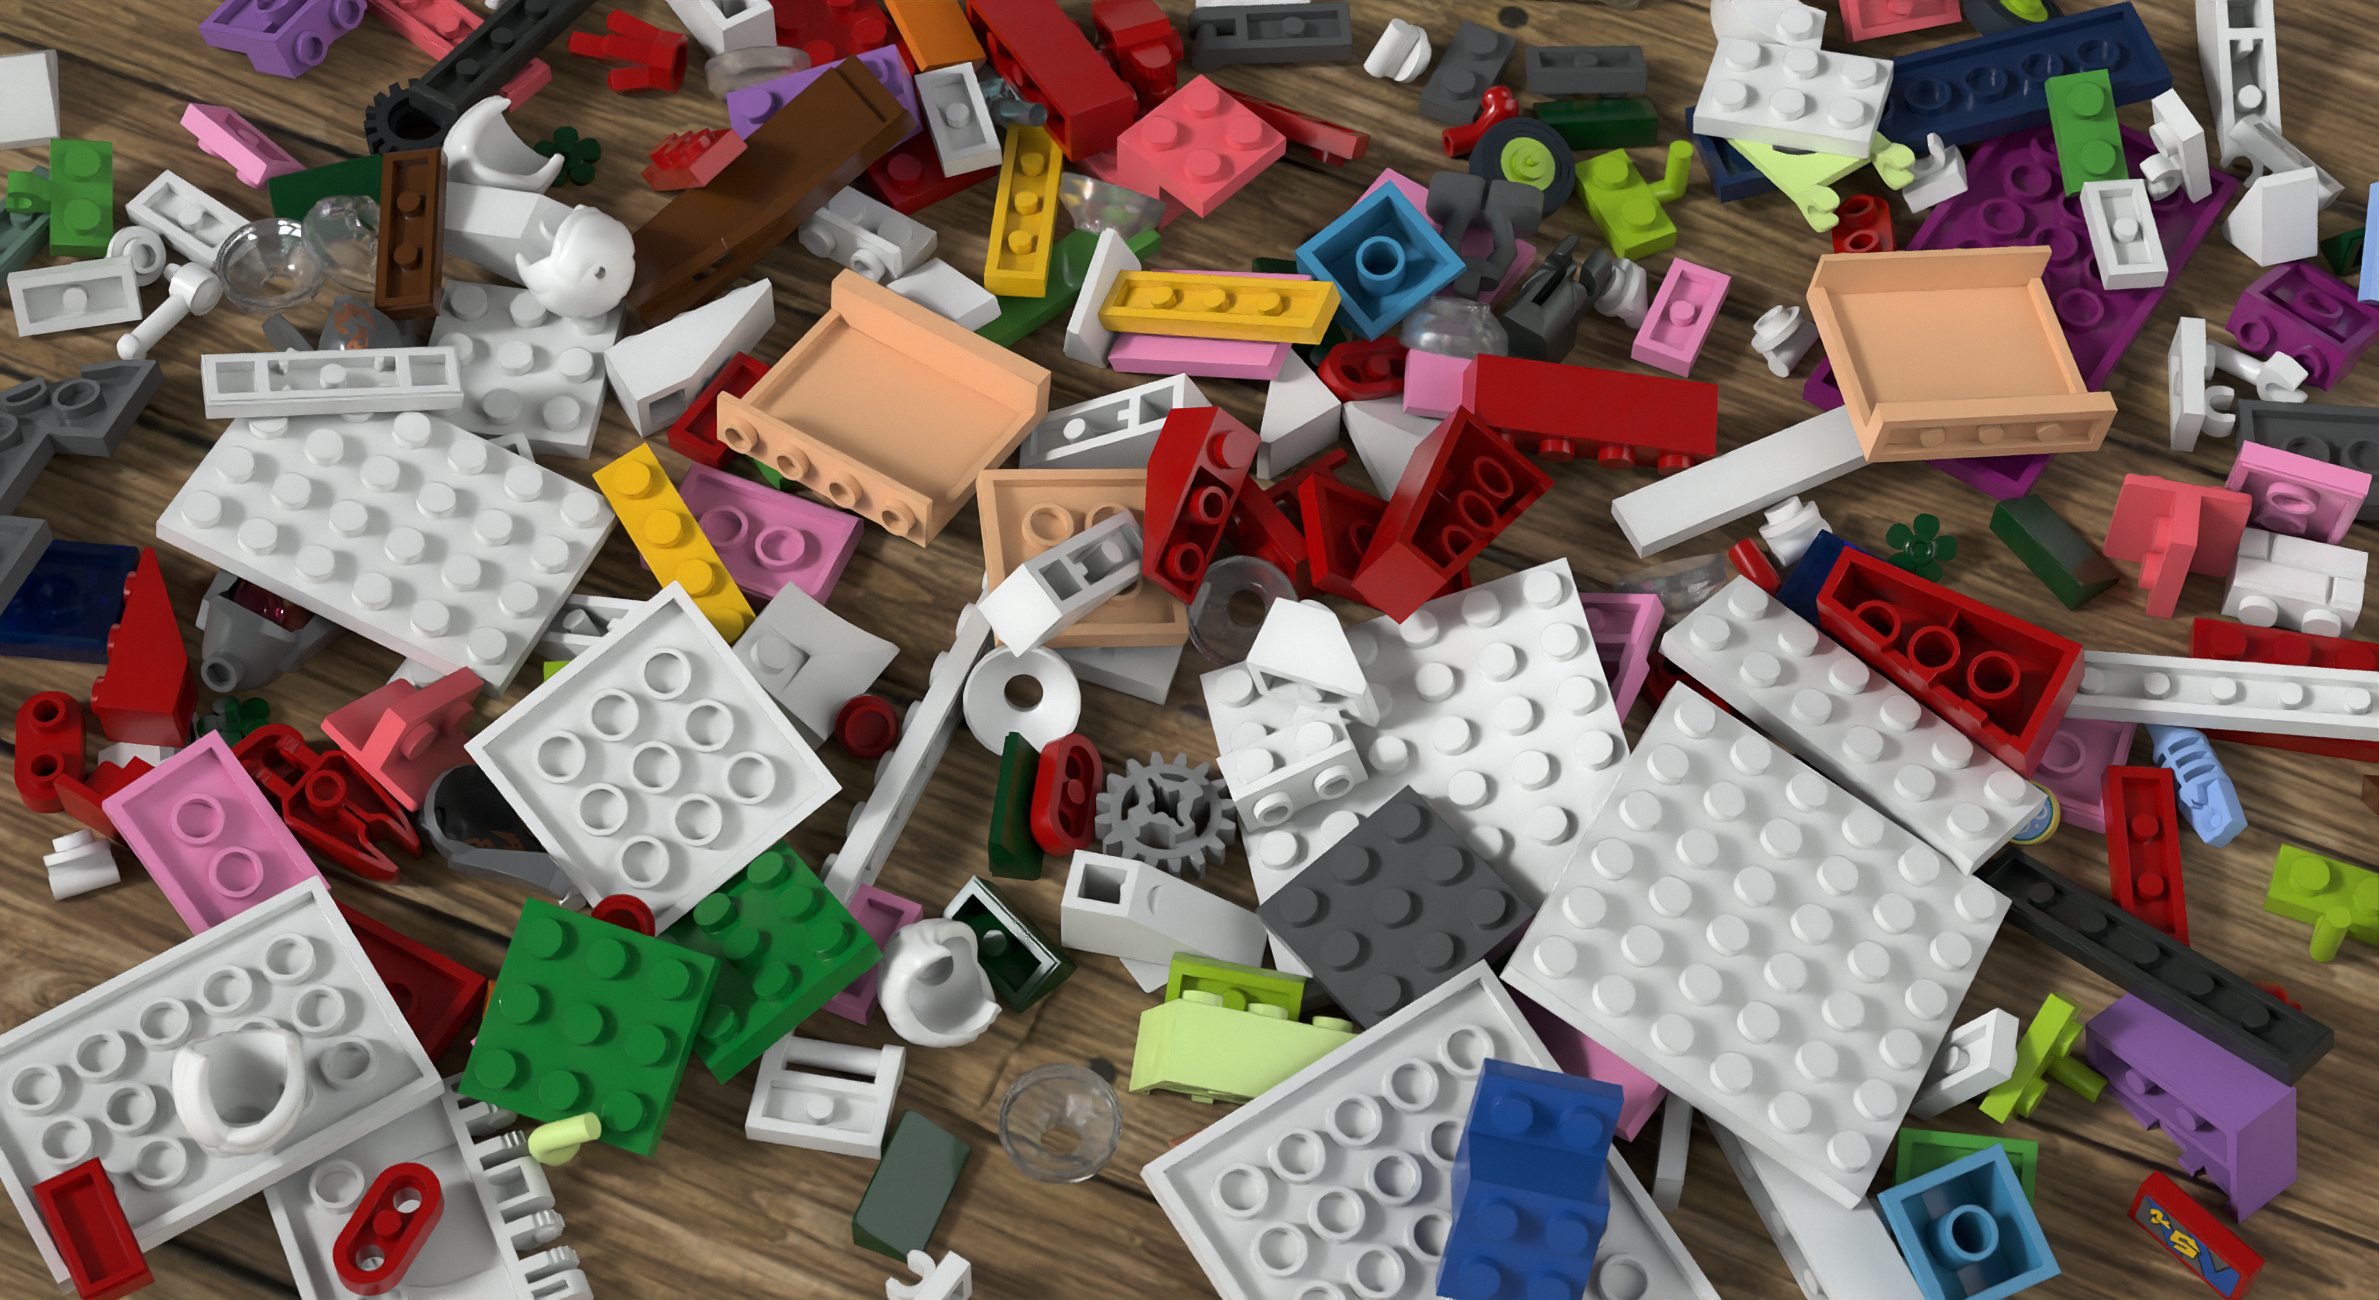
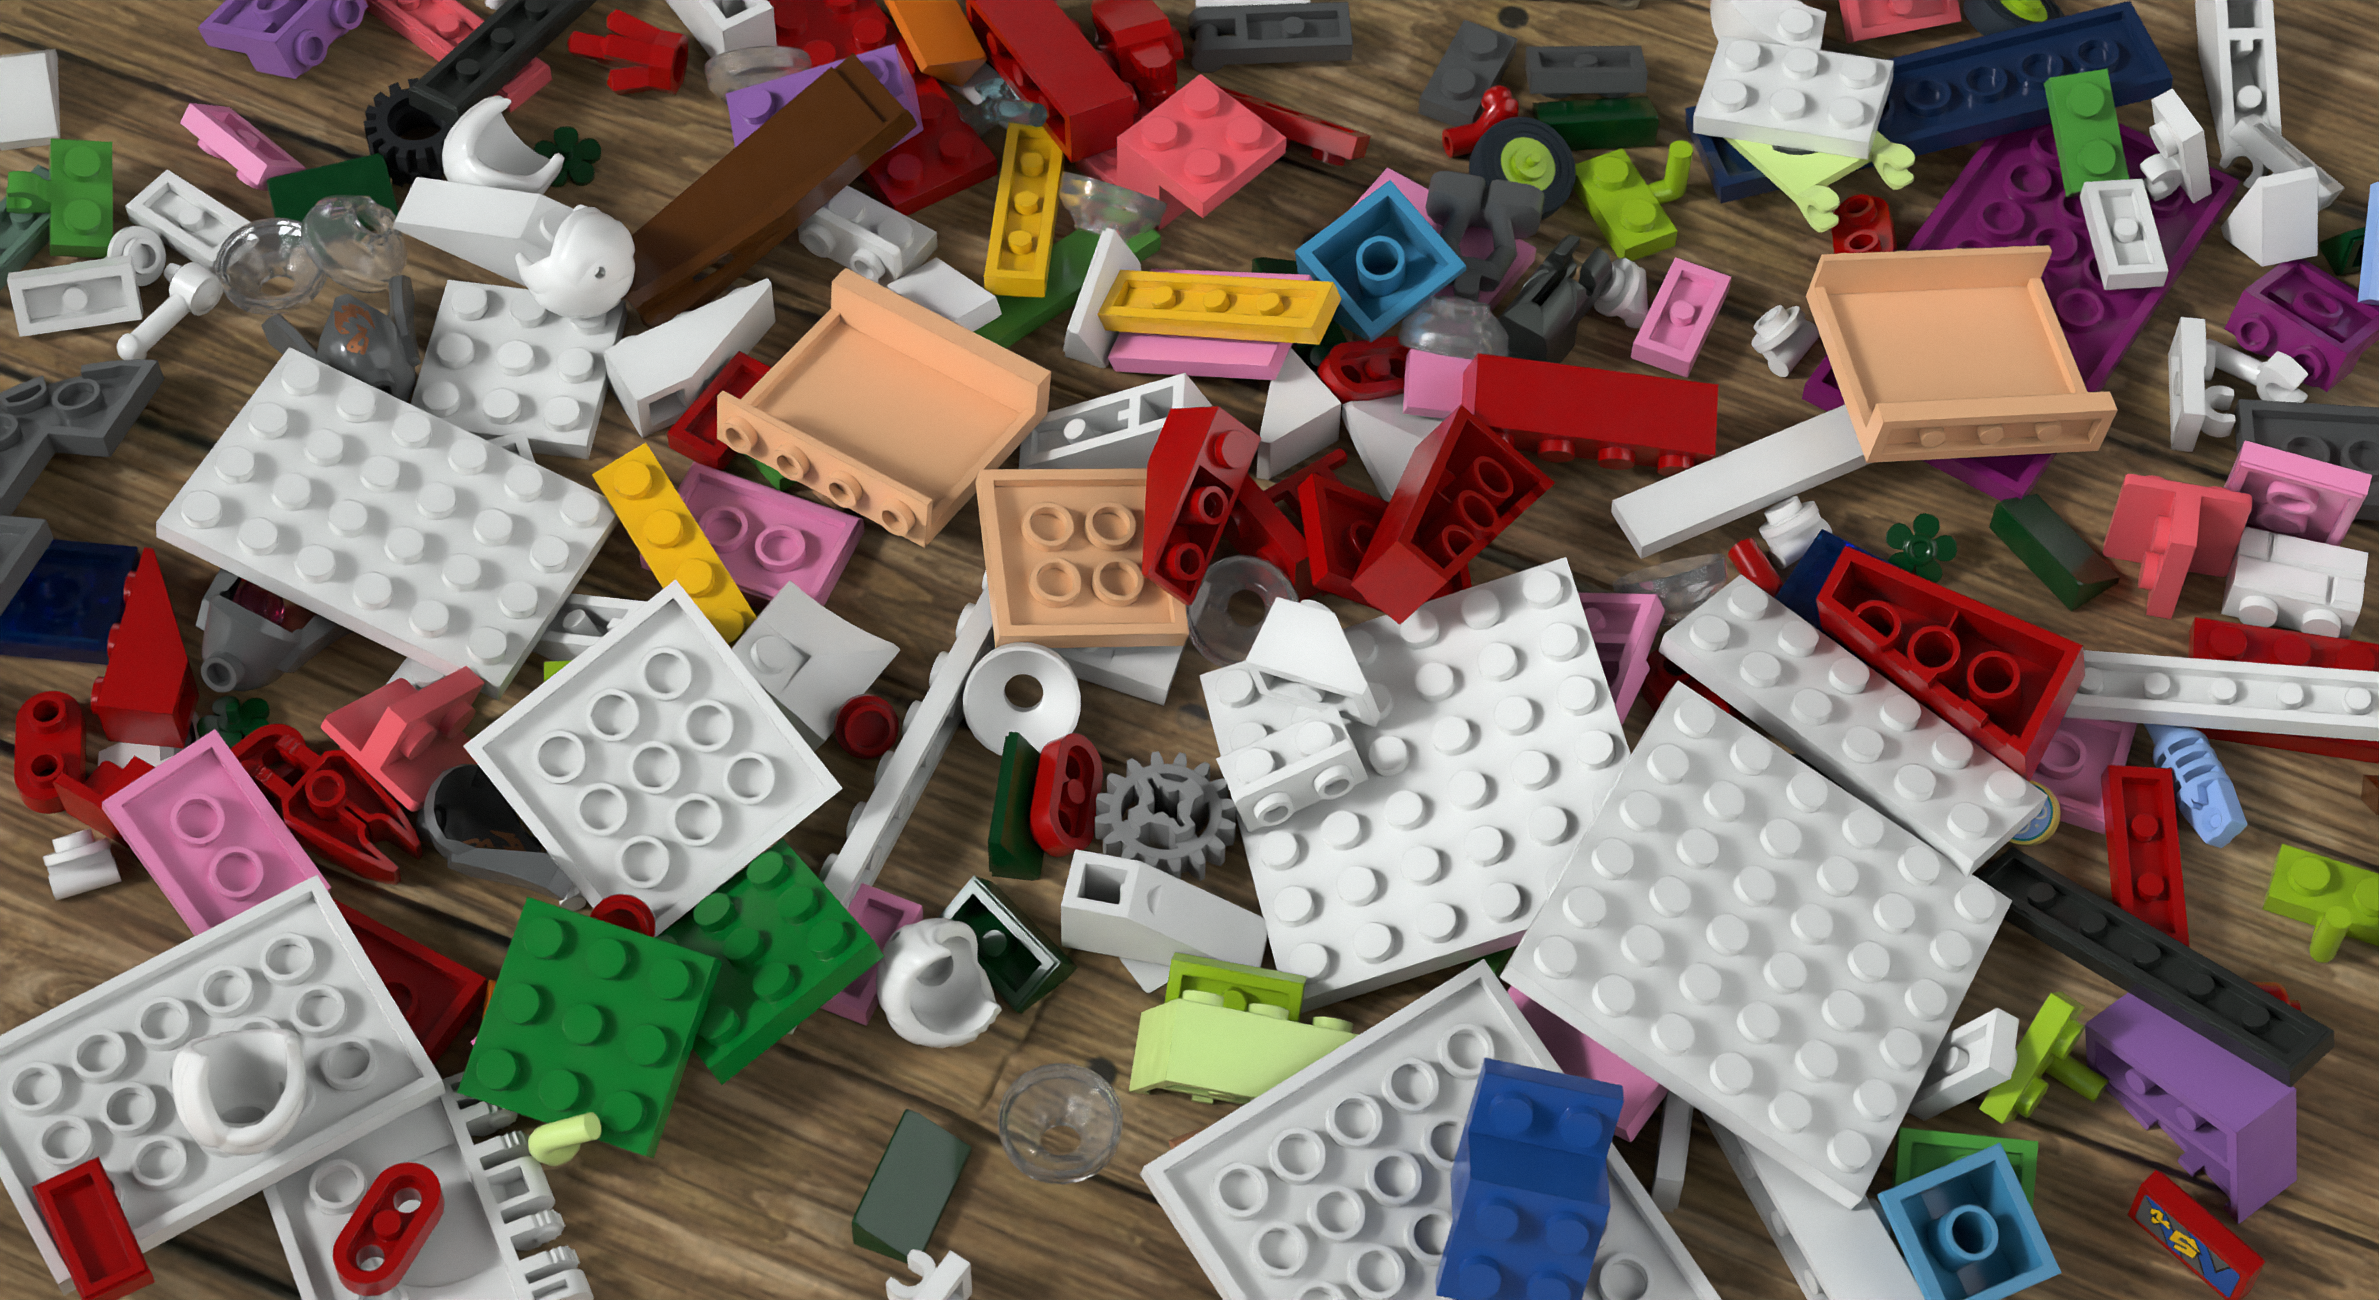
(331, 382): white plate -> none
(411, 234): reddish brown tile -> none
(691, 158): red plate -> none
(825, 1110): white plate -> none
(958, 119): white plate -> none
(1065, 583): white slope -> none
(1395, 911): dark grey plate -> none
(1400, 53): white plate -> none
(1935, 176): white tile -> none

